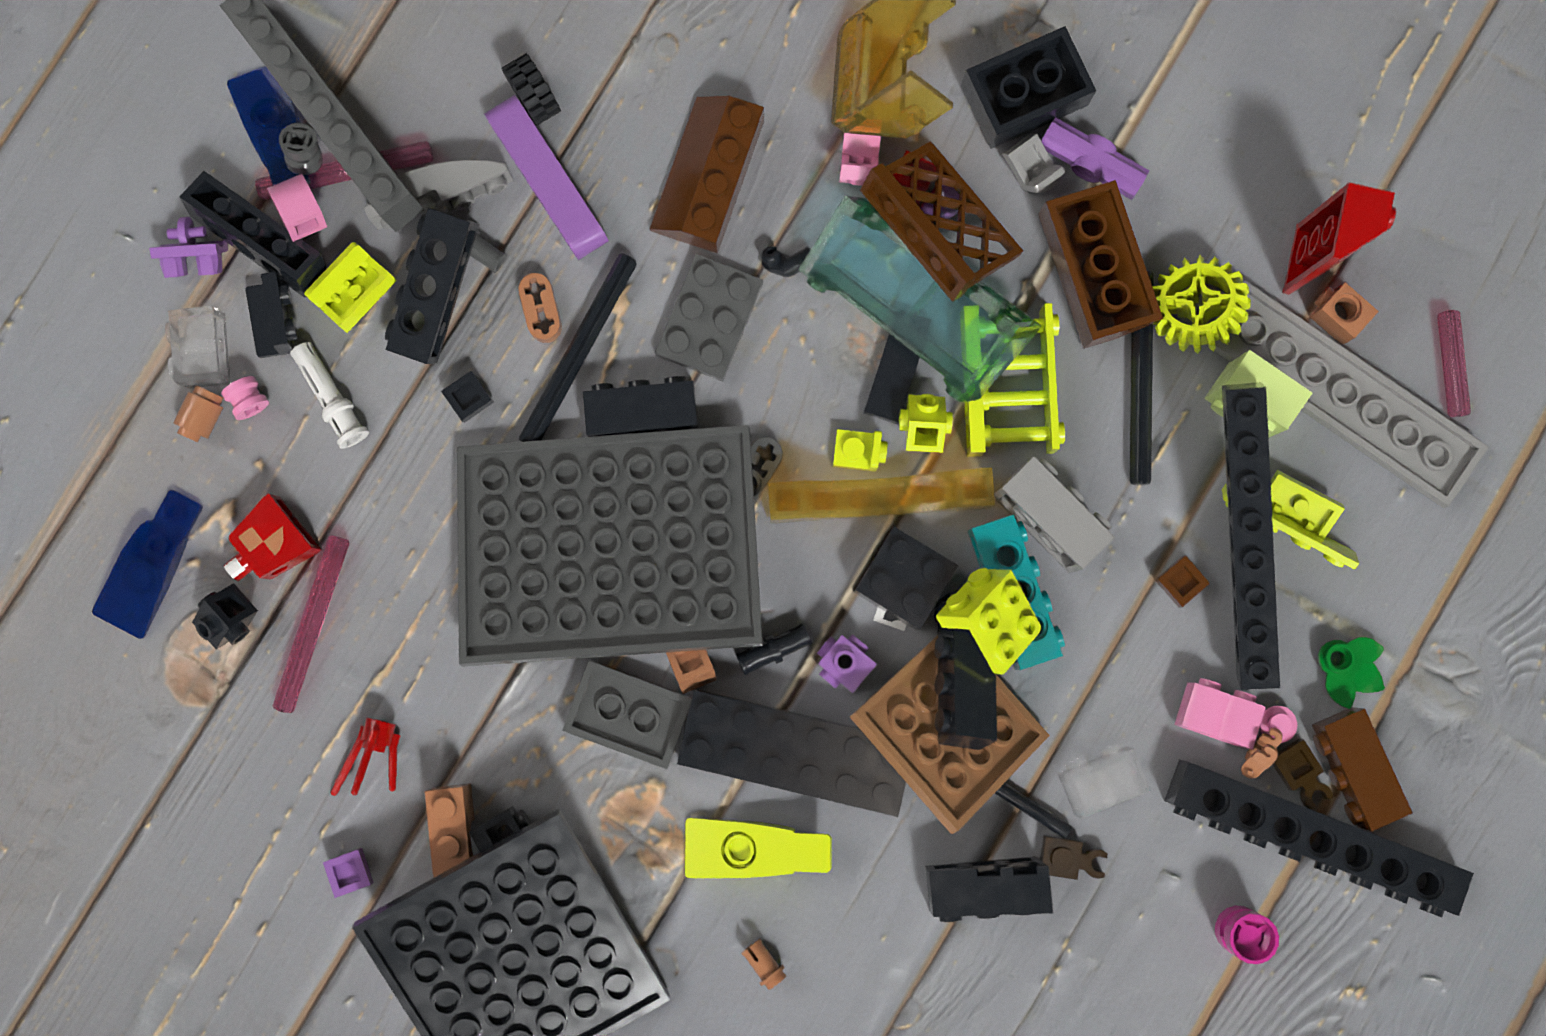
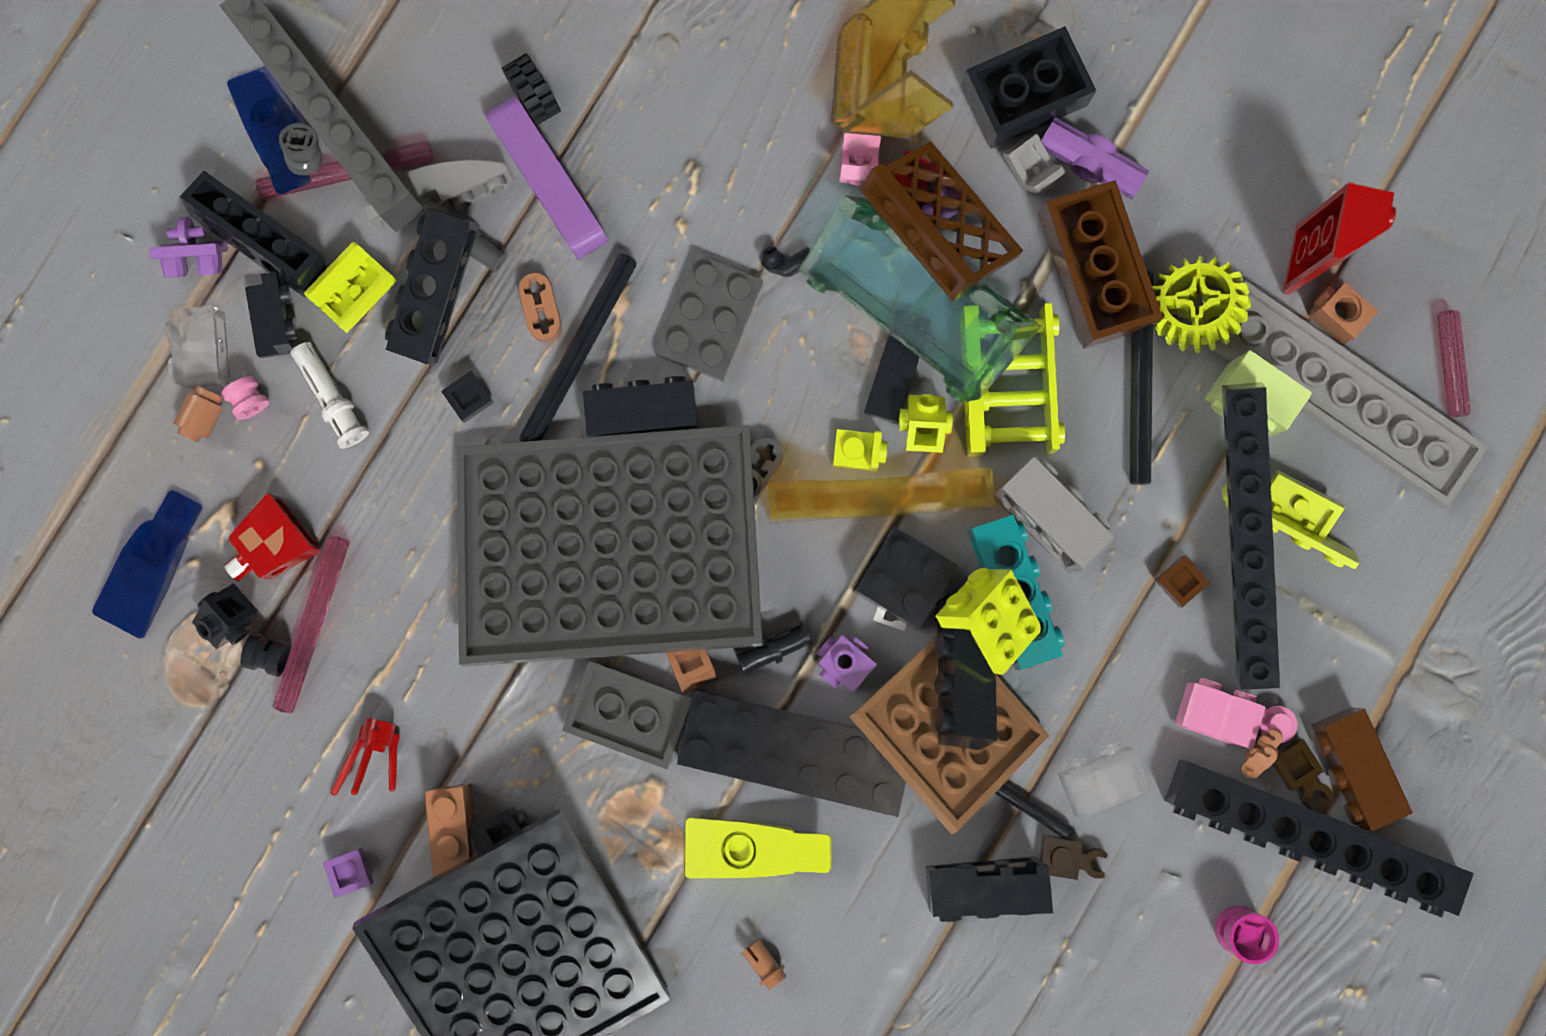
(265, 654): none -> black wheel
(297, 207): bright pink brick -> none
(708, 171): reddish brown slope -> none
(1354, 671): green plate -> none

